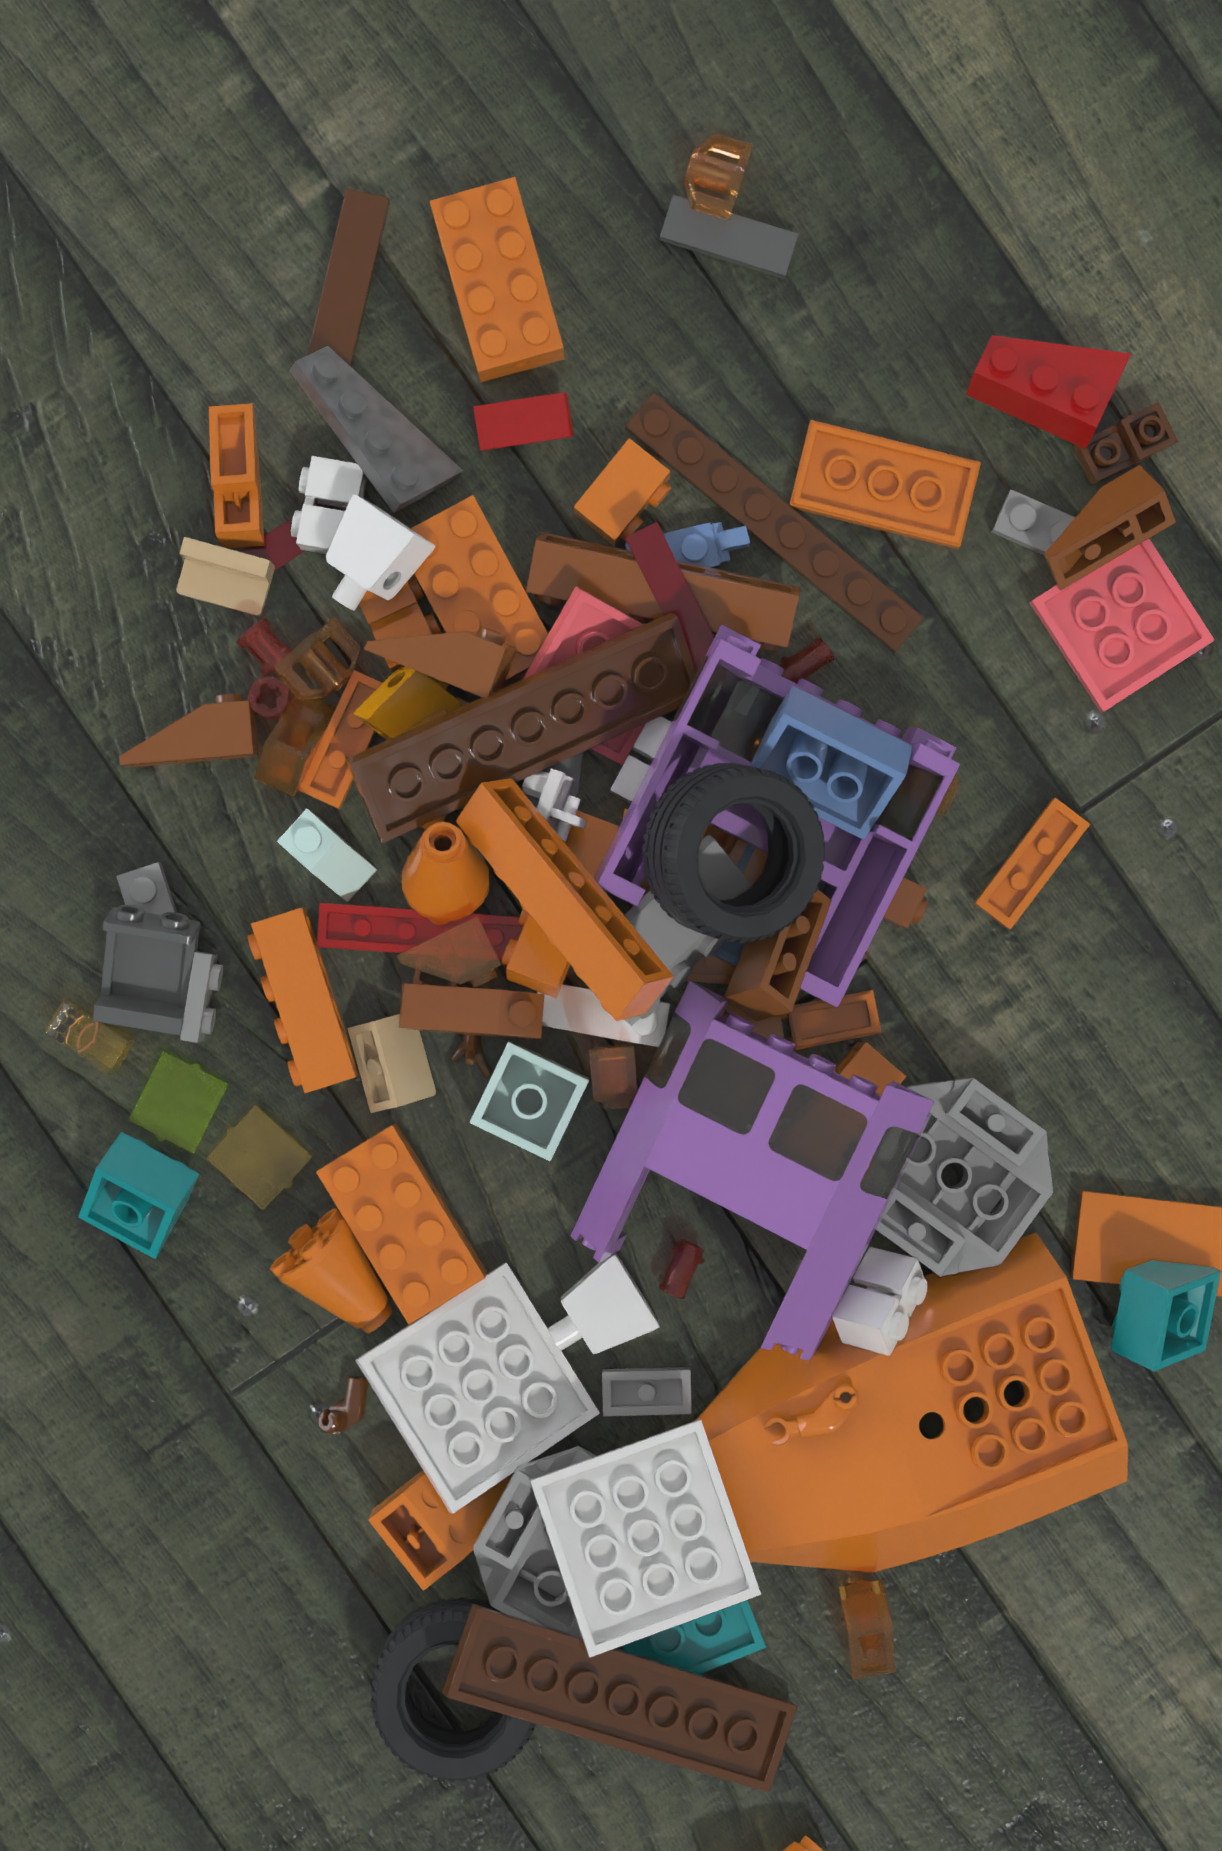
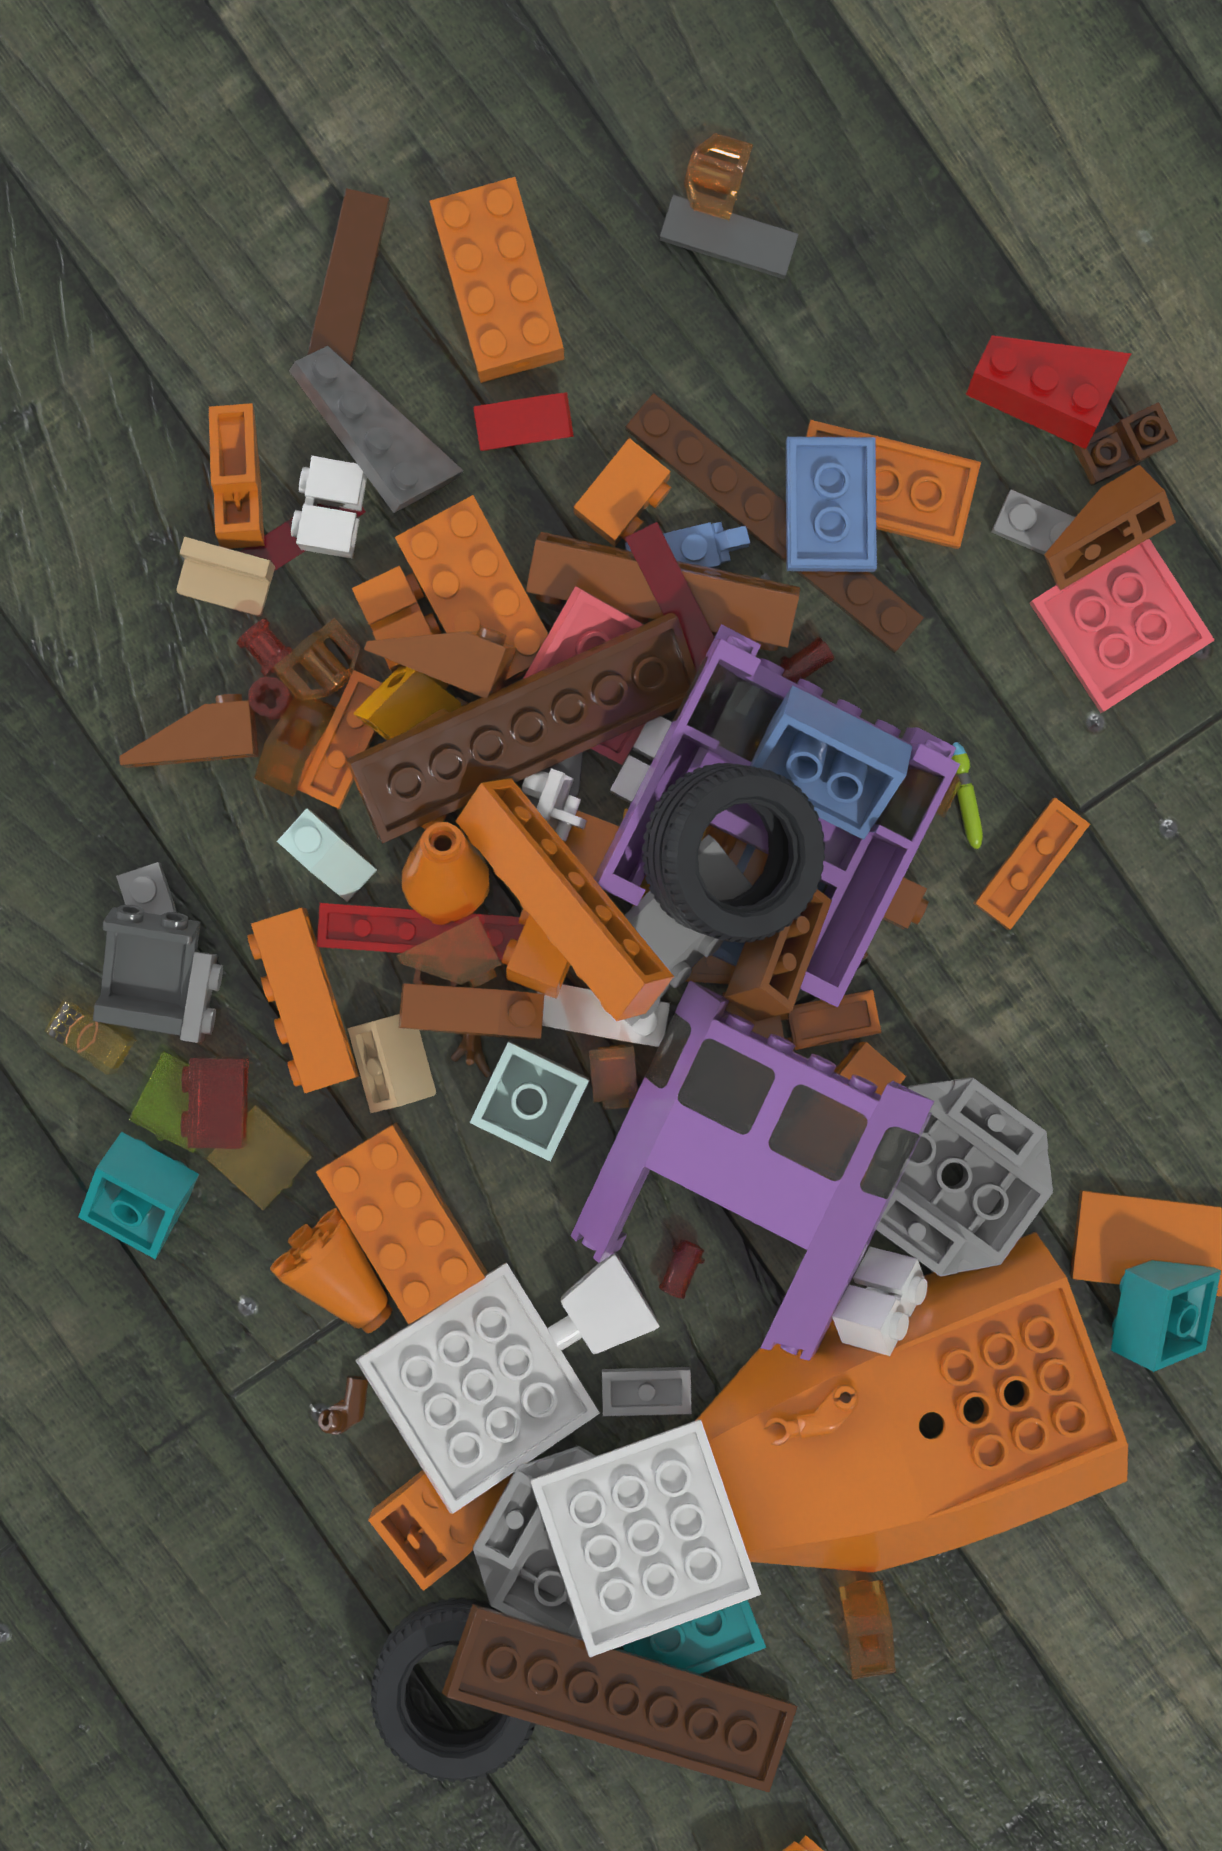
(216, 1102): none -> clear red brick
(374, 553): white torso -> none
(831, 504): none -> medium blue tile
(967, 798): none -> lime piece

